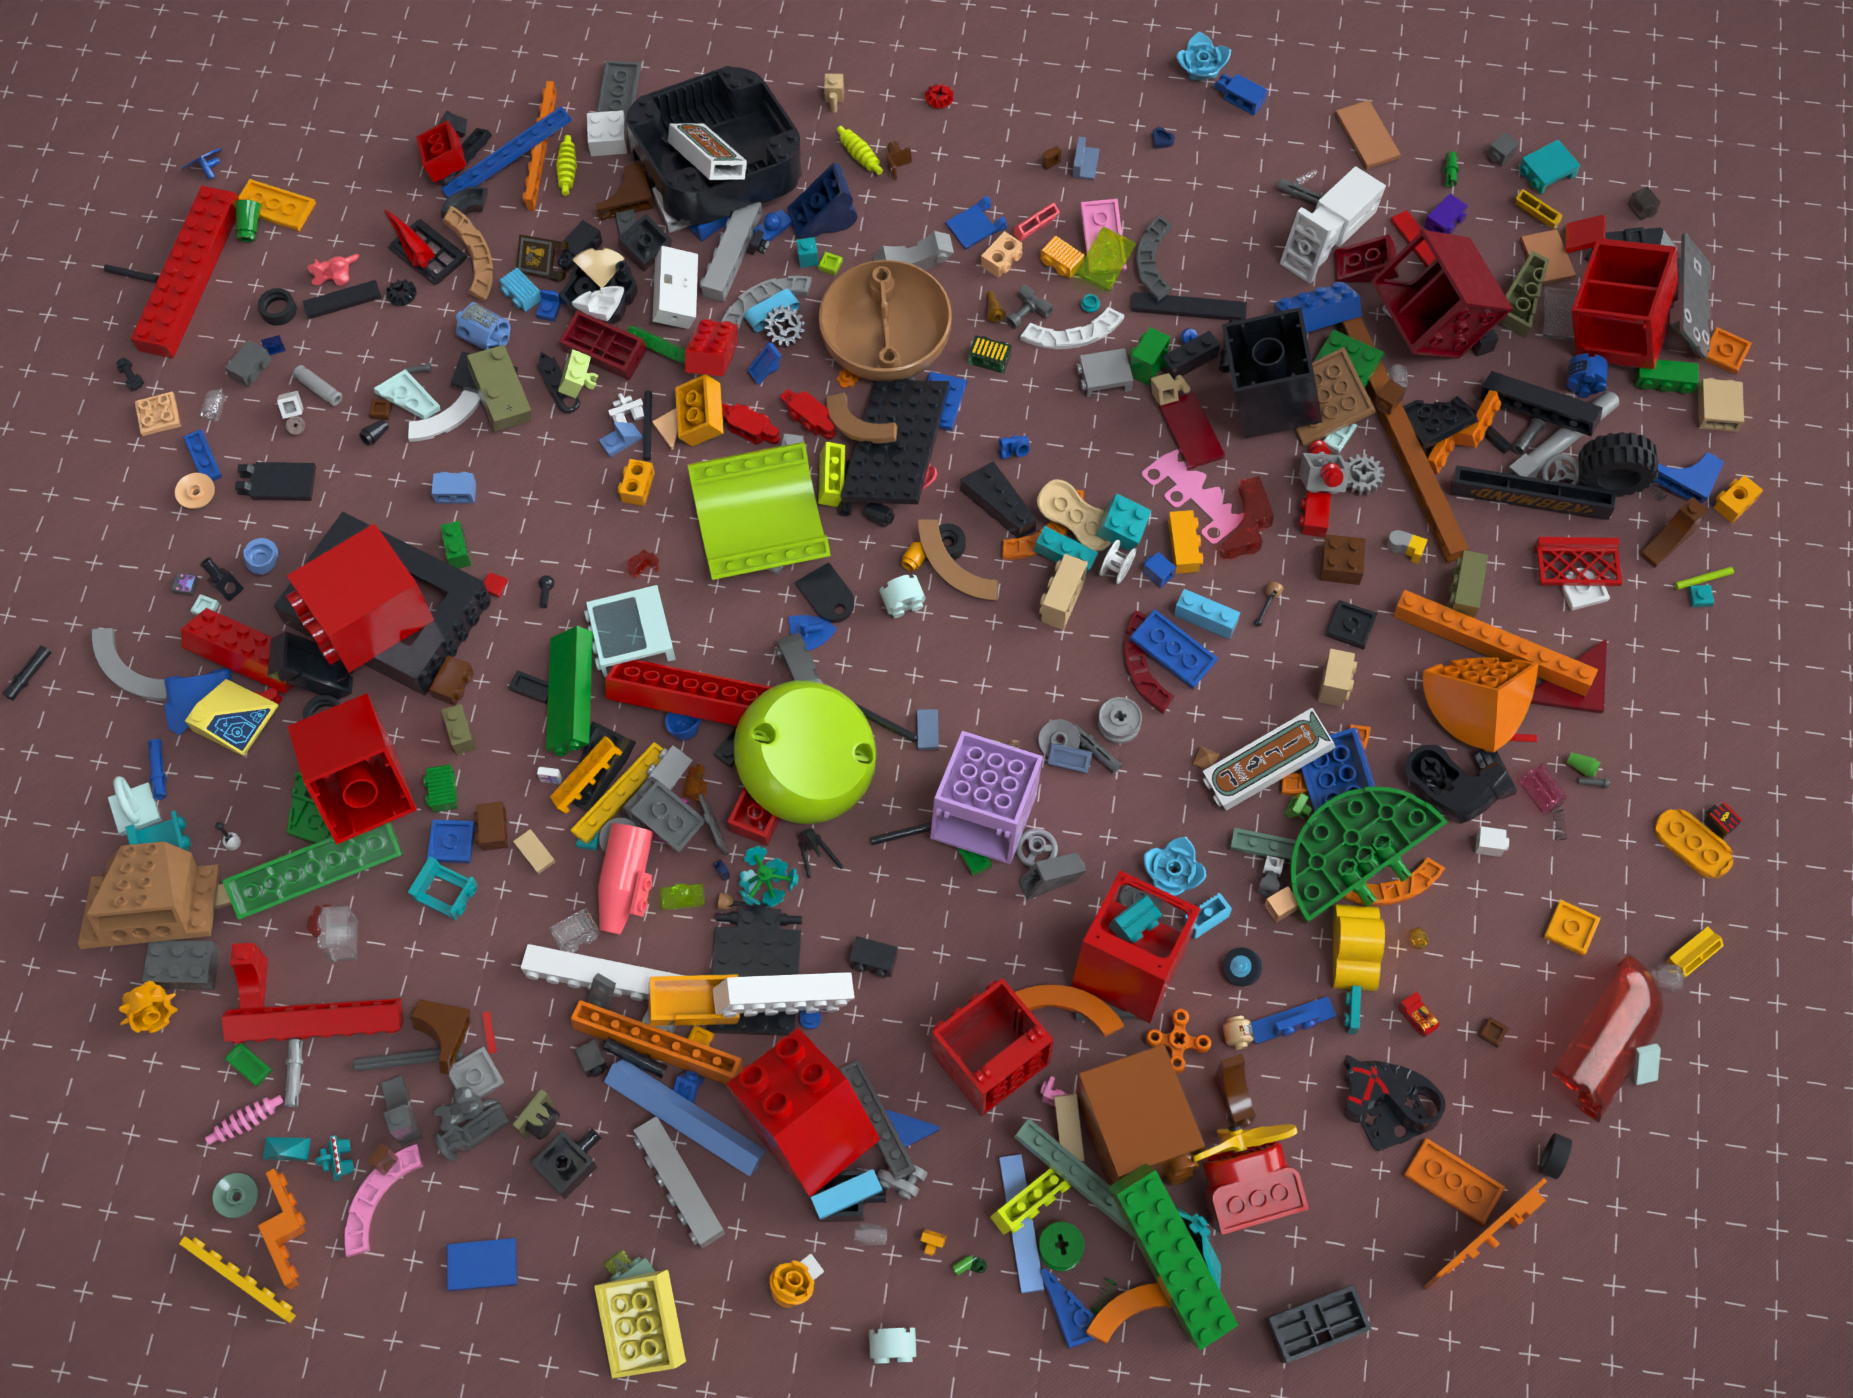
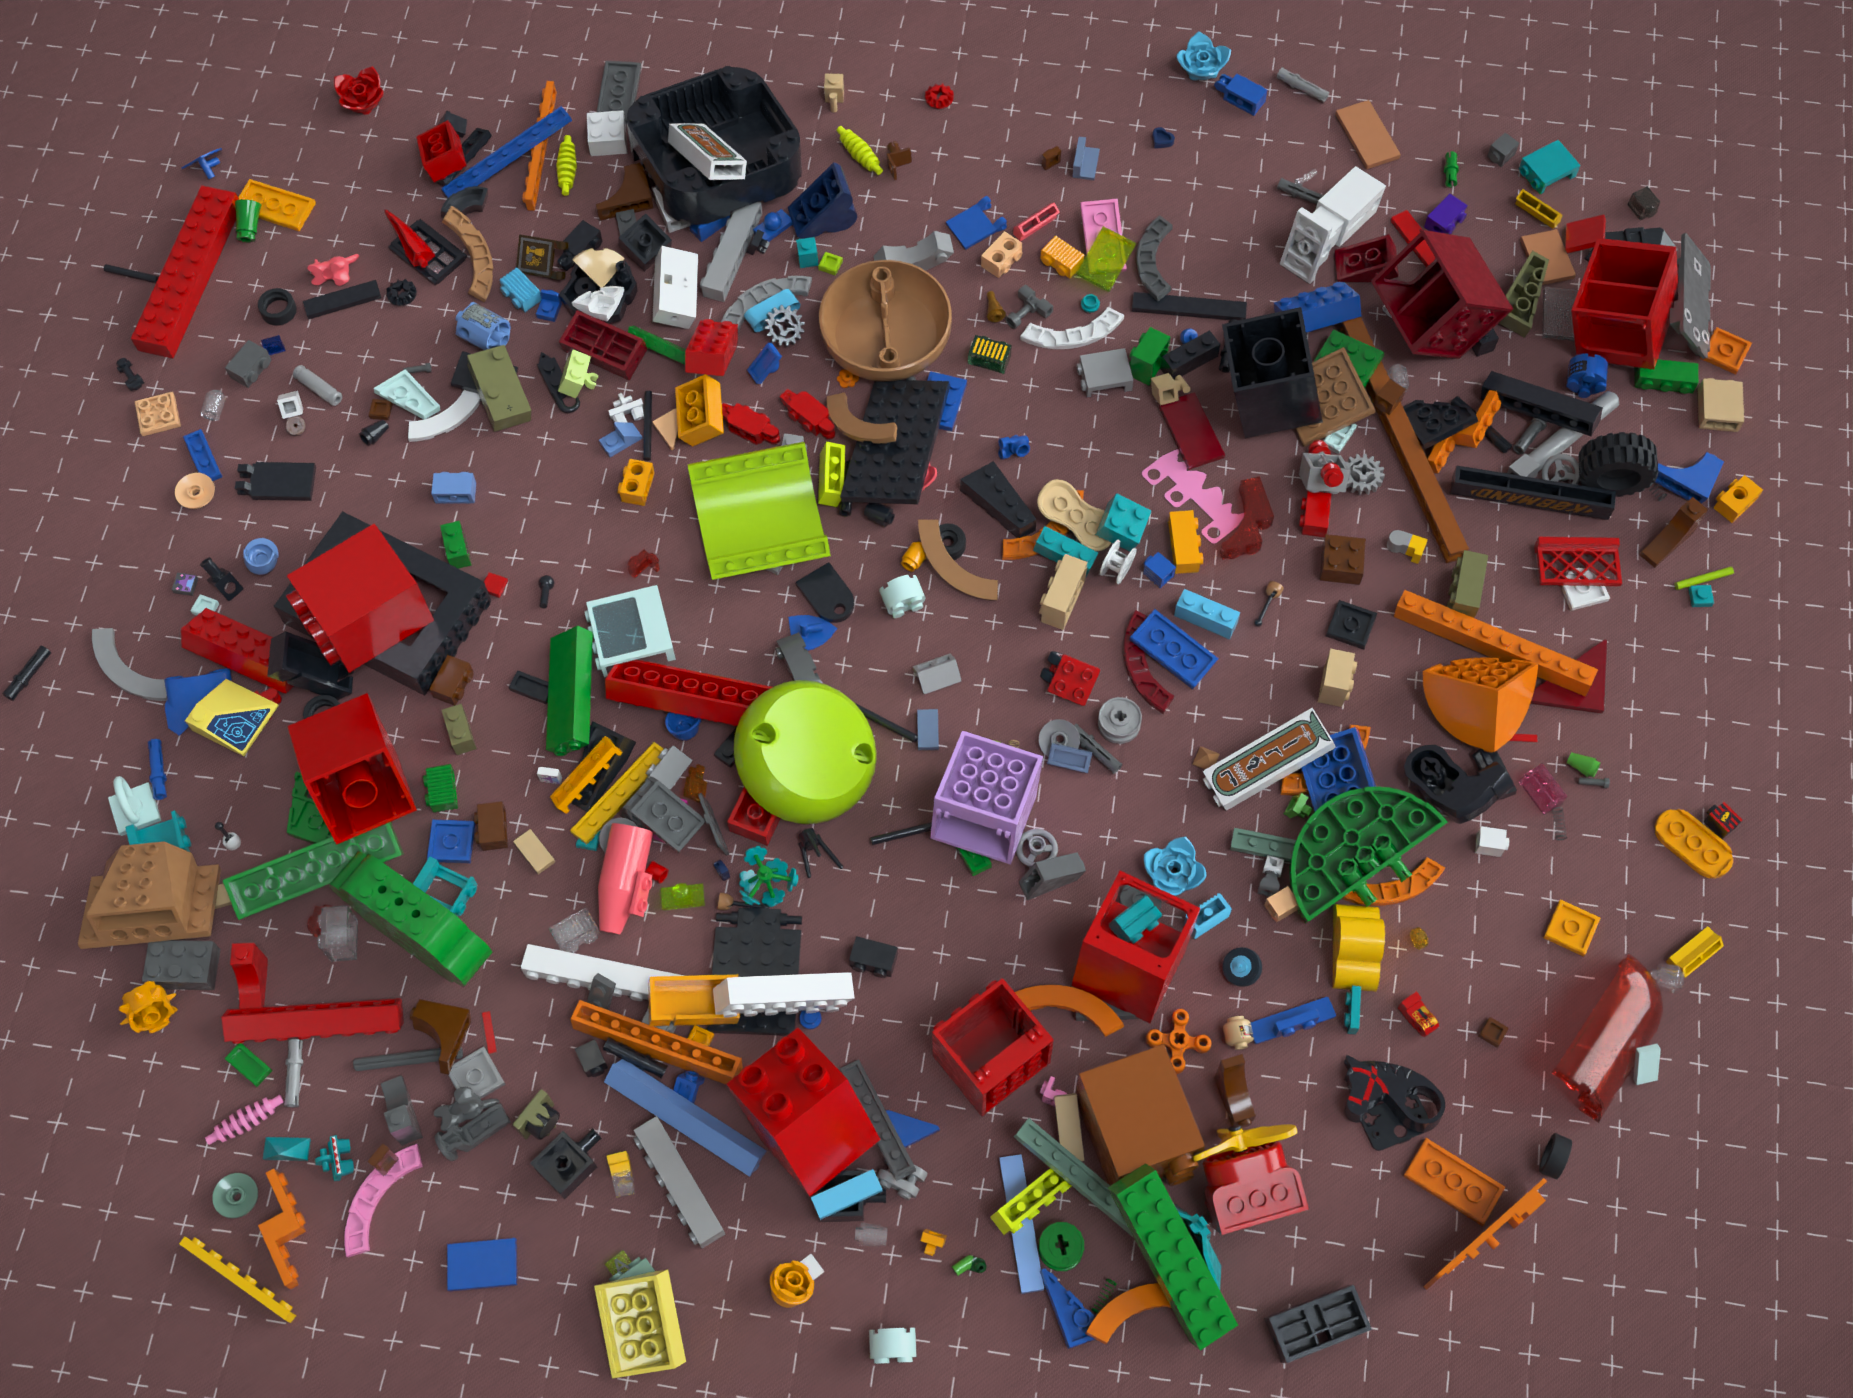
(359, 93): none -> red brick
(411, 918): none -> green brick
(621, 1174): none -> leg
(657, 871): none -> red hose
(937, 673): none -> light grey panel
(1070, 677): none -> red plate
(1307, 87): none -> light grey pin

